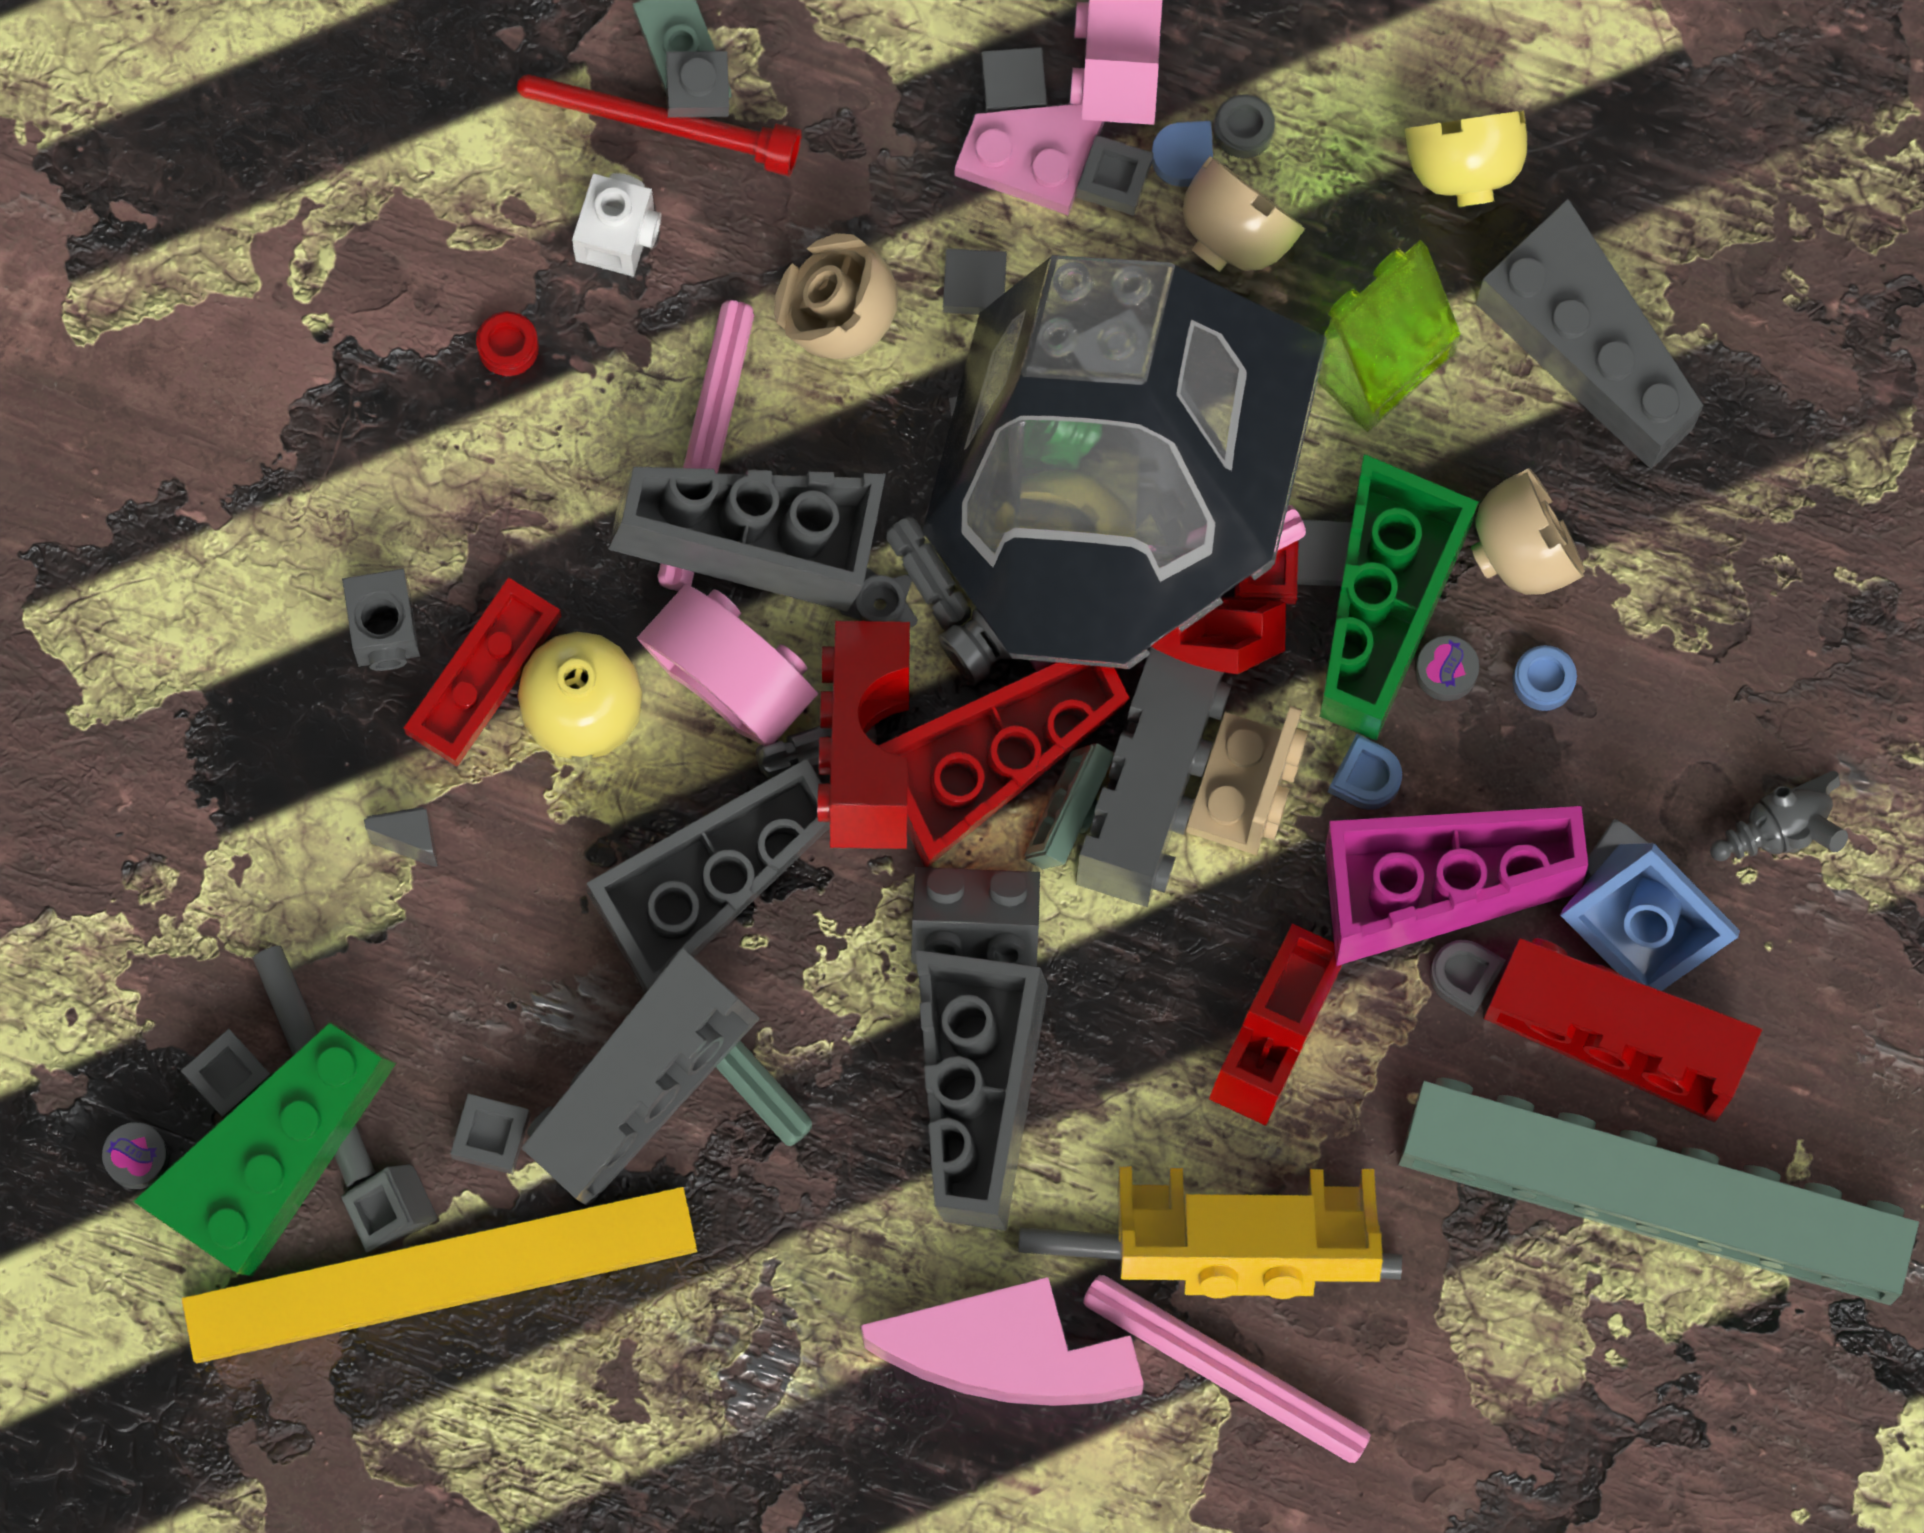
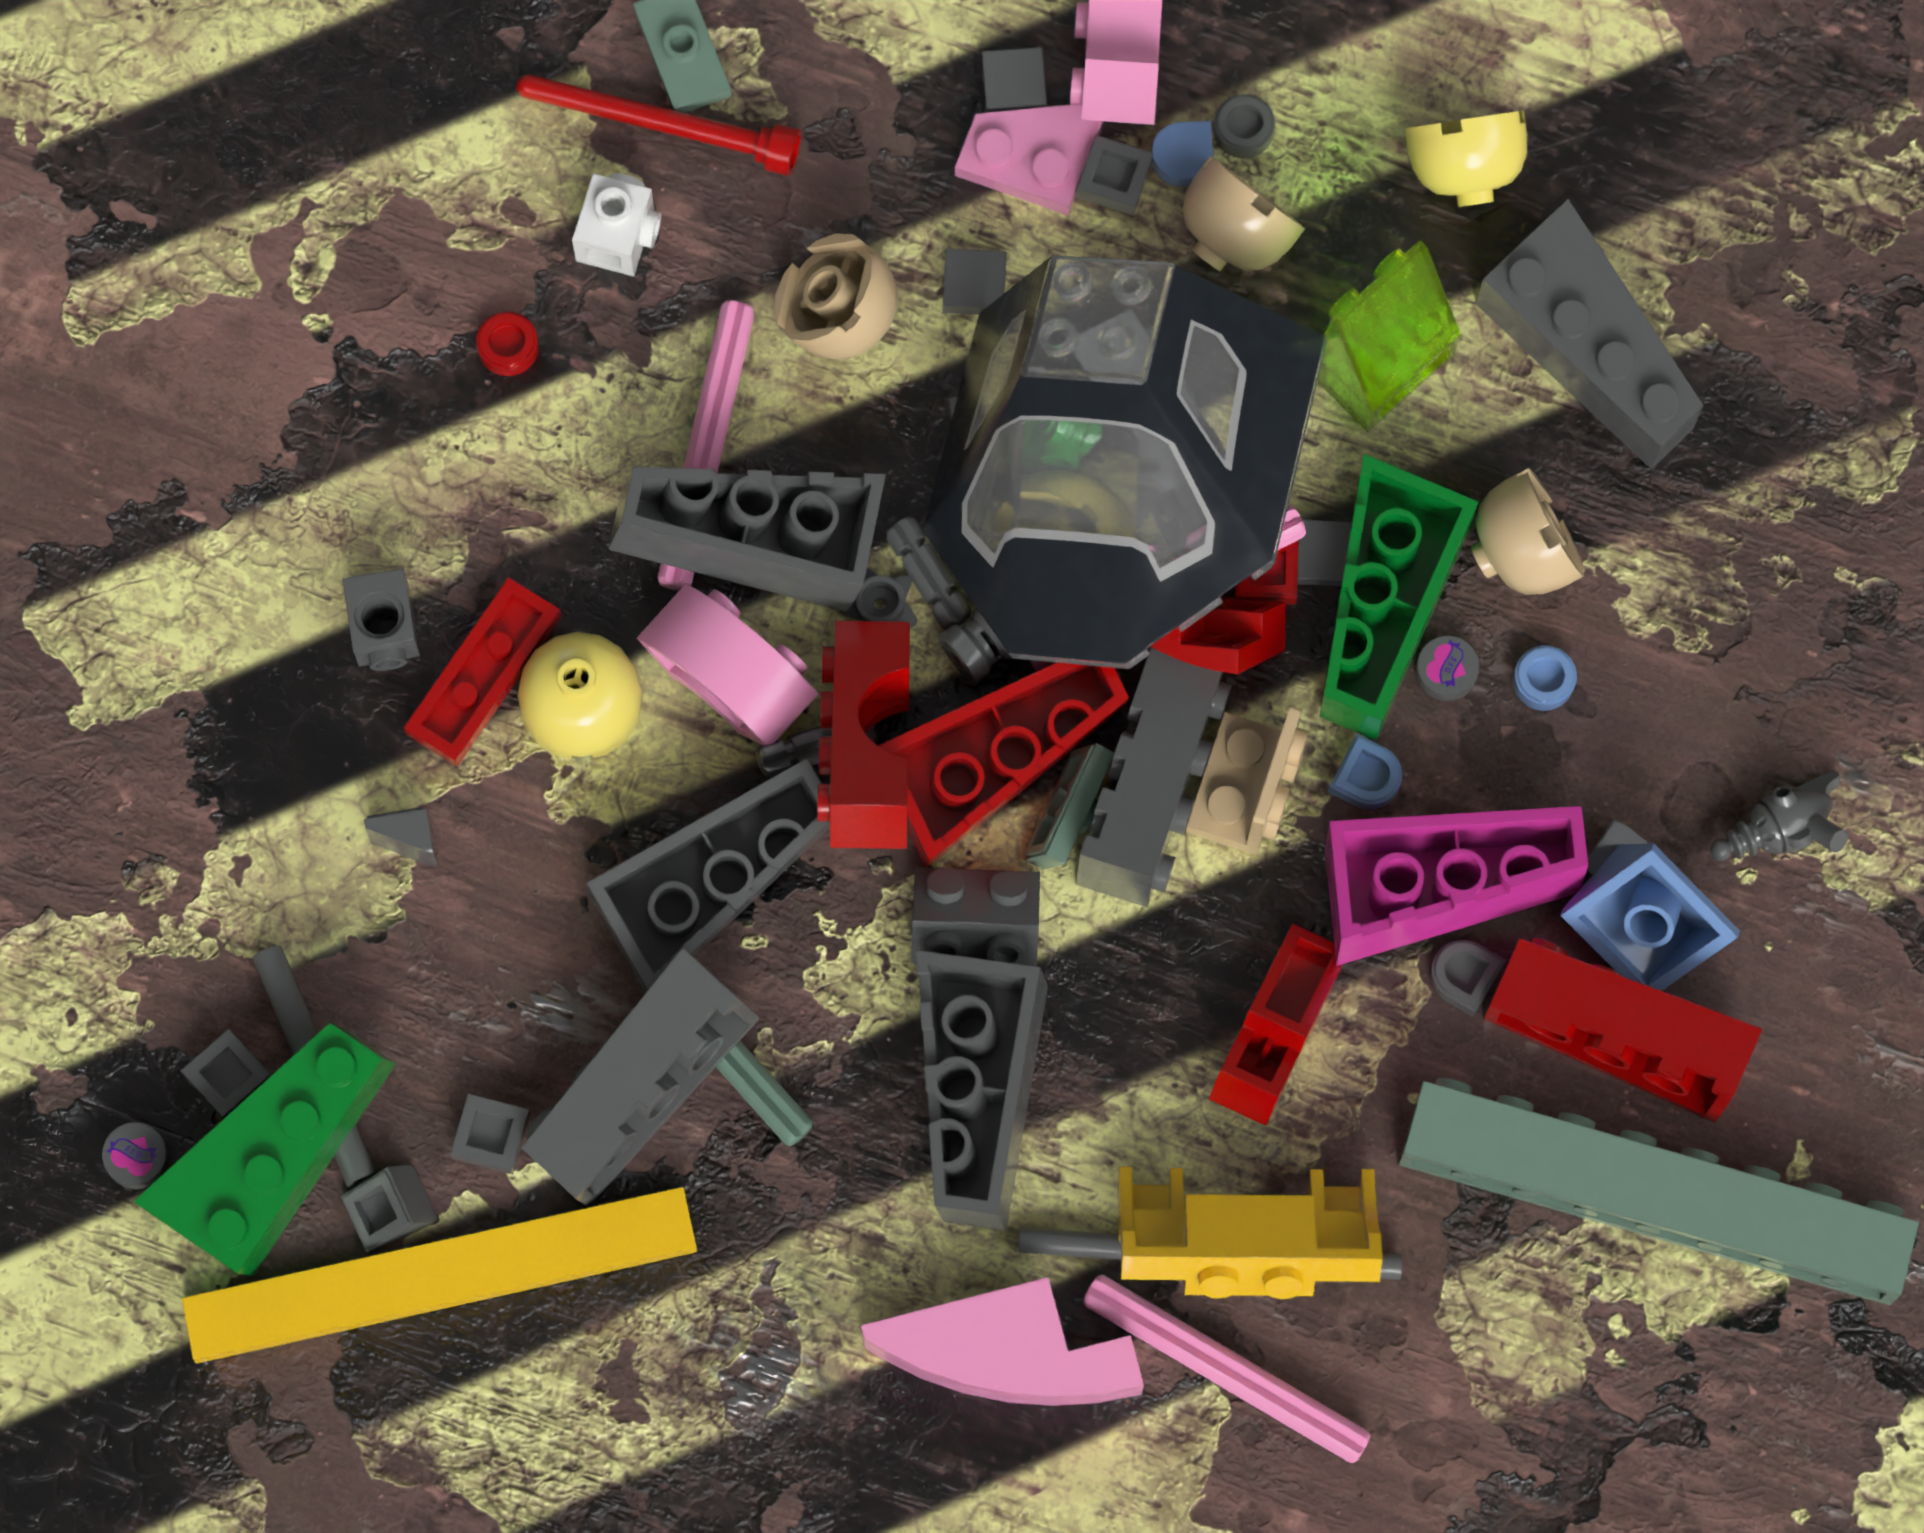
(697, 84): dark grey plate -> none

